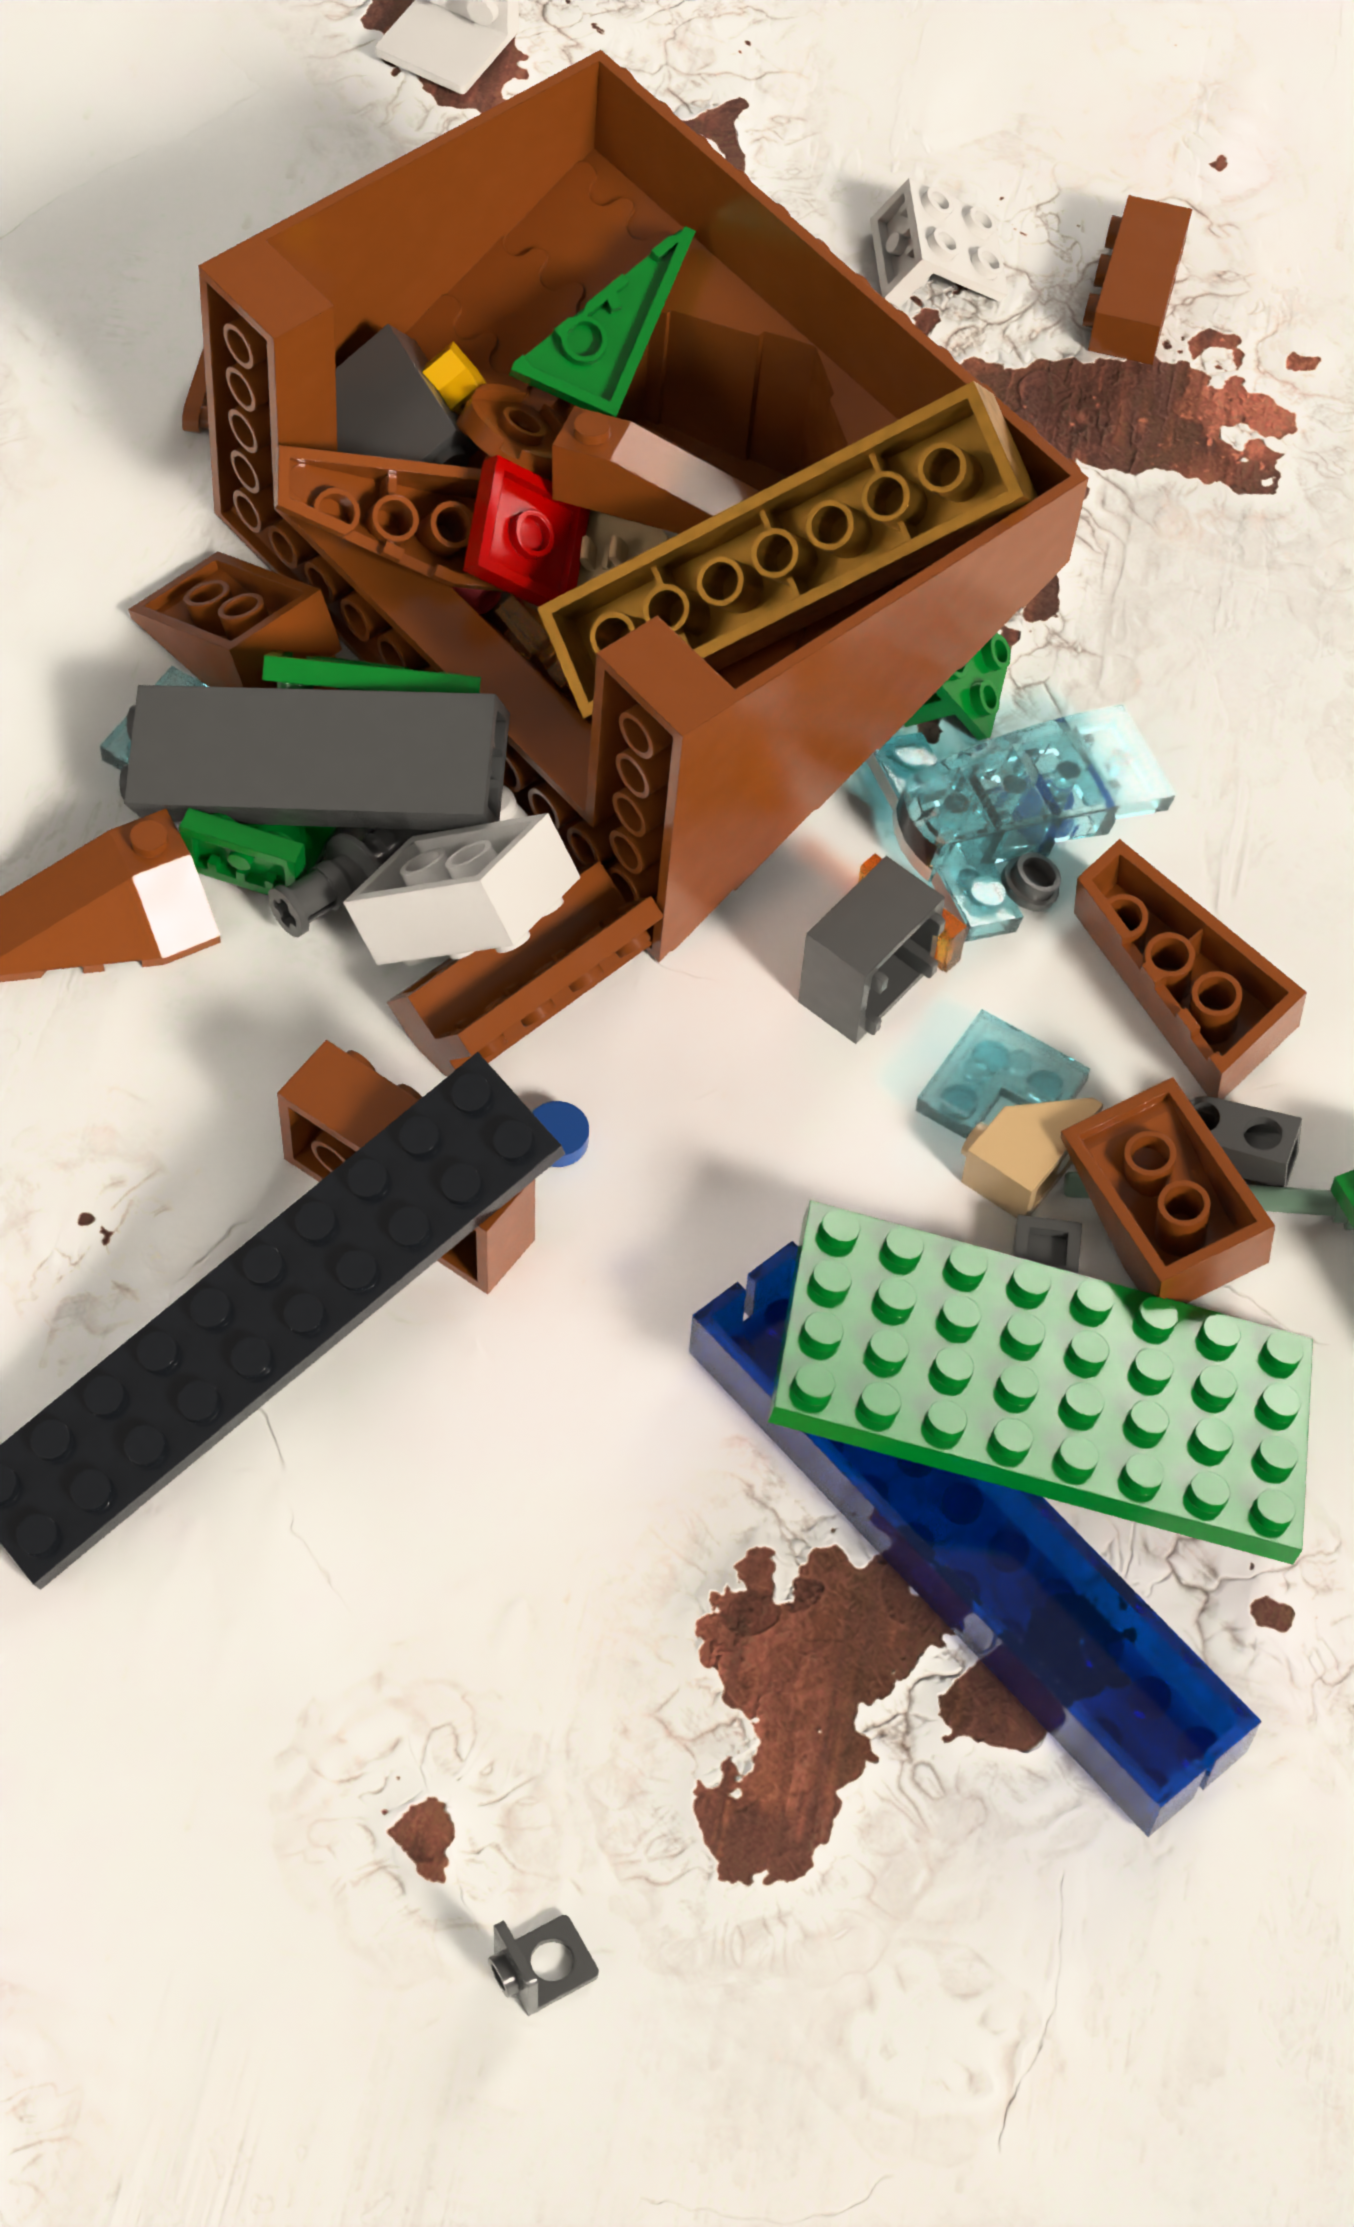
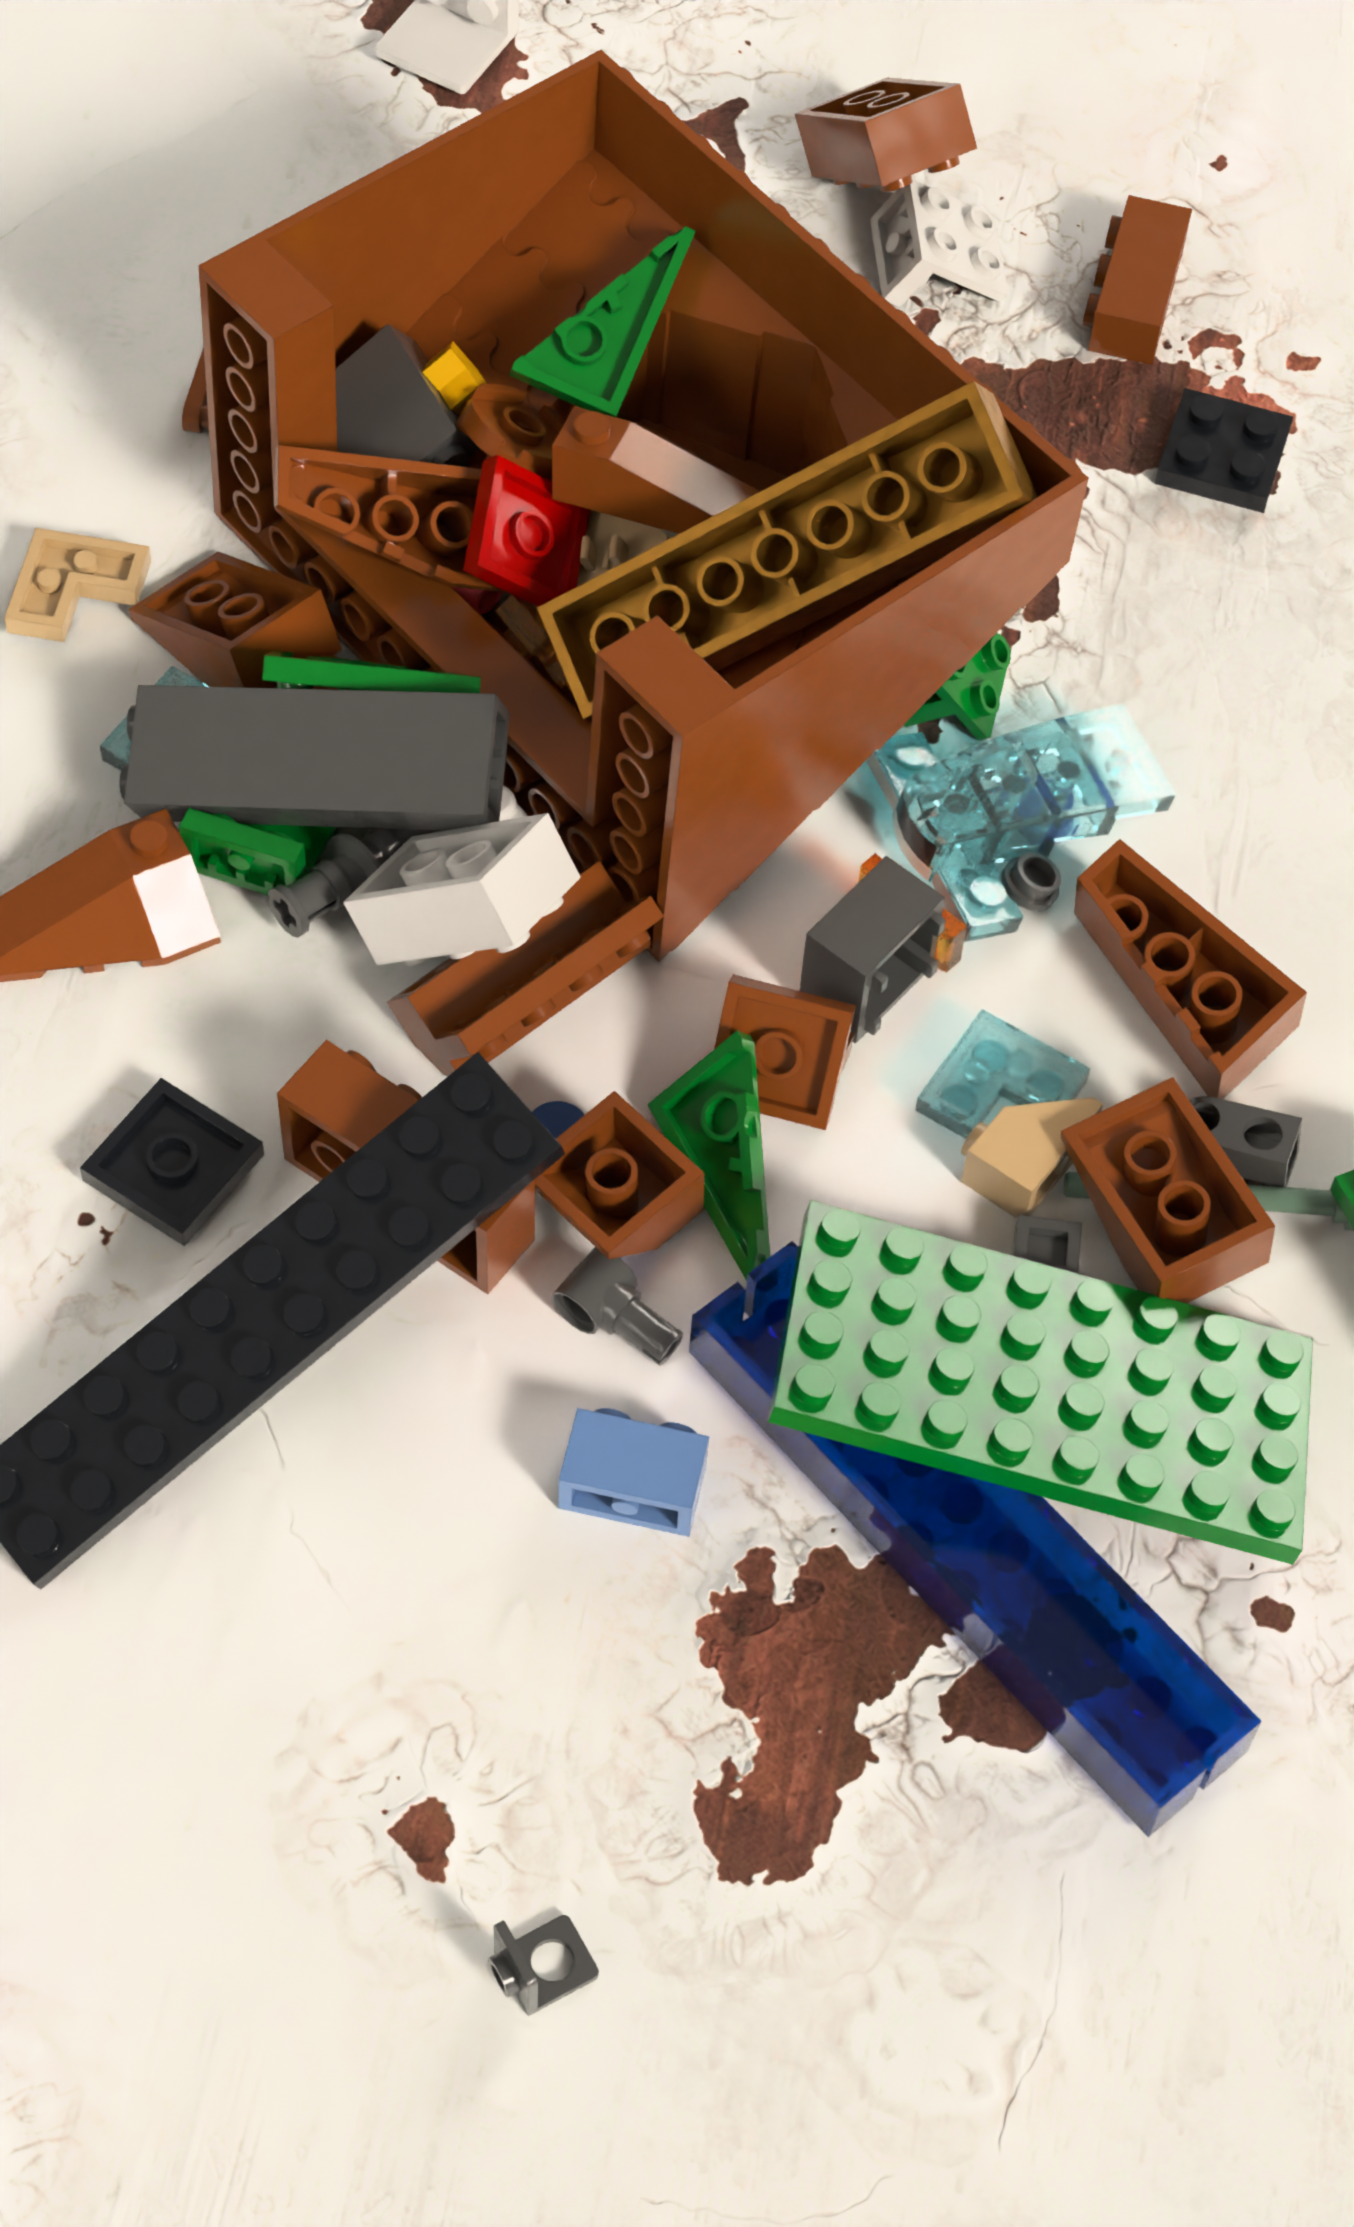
(67, 567): none -> tan plate
(172, 1161): none -> black plate
(605, 1297): none -> dark grey pin
(622, 1181): none -> dark orange slope
(633, 1471): none -> medium blue brick
(717, 1125): none -> green wing
(798, 1046): none -> dark orange bracket
(887, 133): none -> dark orange brick
(1224, 450): none -> black plate

